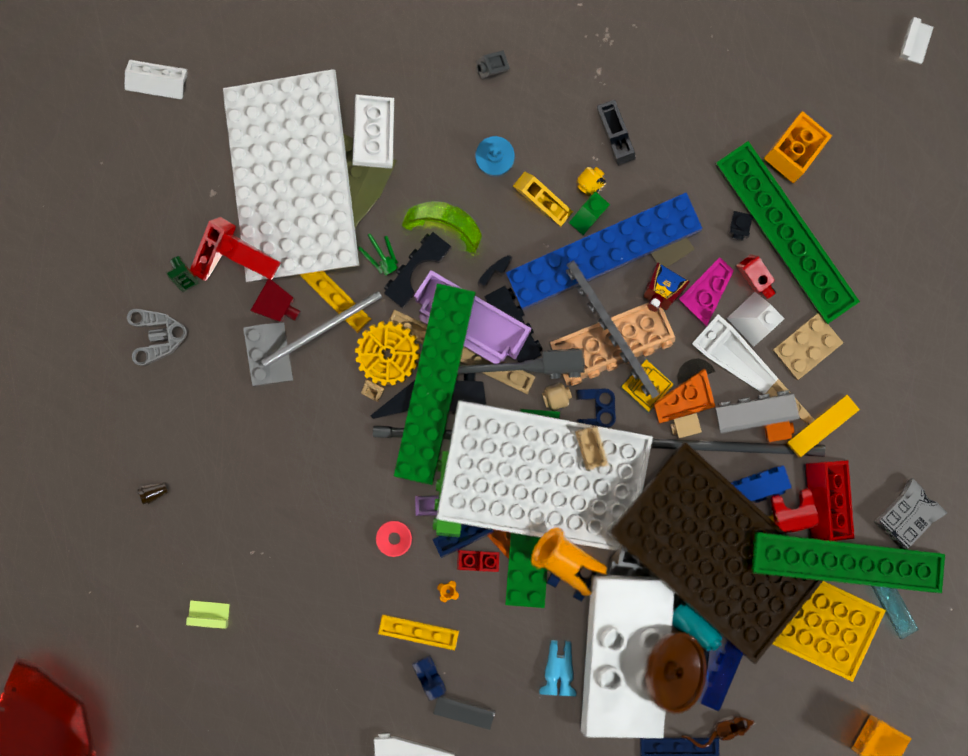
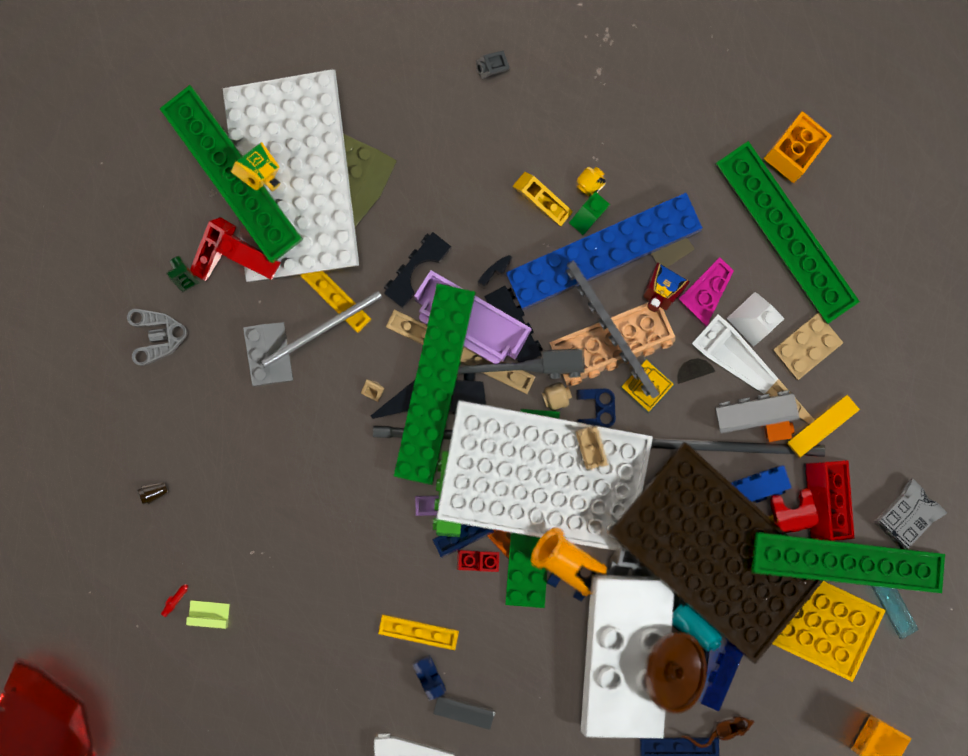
(155, 79): white panel -> none
(173, 600): none -> red piece
(217, 157): none -> green plate
(257, 168): none -> yellow torso
(275, 303): dark red torso -> none
(373, 131): white tile -> none
(373, 358): yellow piece -> none
(383, 541): coral piece -> none
(386, 264): green plant -> none
(447, 596): light orange plate -> none
(448, 215): clear neon green windscreen -> none
(495, 156): dark azure piece -> none
(559, 668): medium azure piece -> none
(616, 132): black slope -> none
(685, 399): orange wing -> none
(685, 426): tan brick -> none
(740, 225): black bracket -> none
(751, 269): red torso -> none
(916, 41): white panel -> none

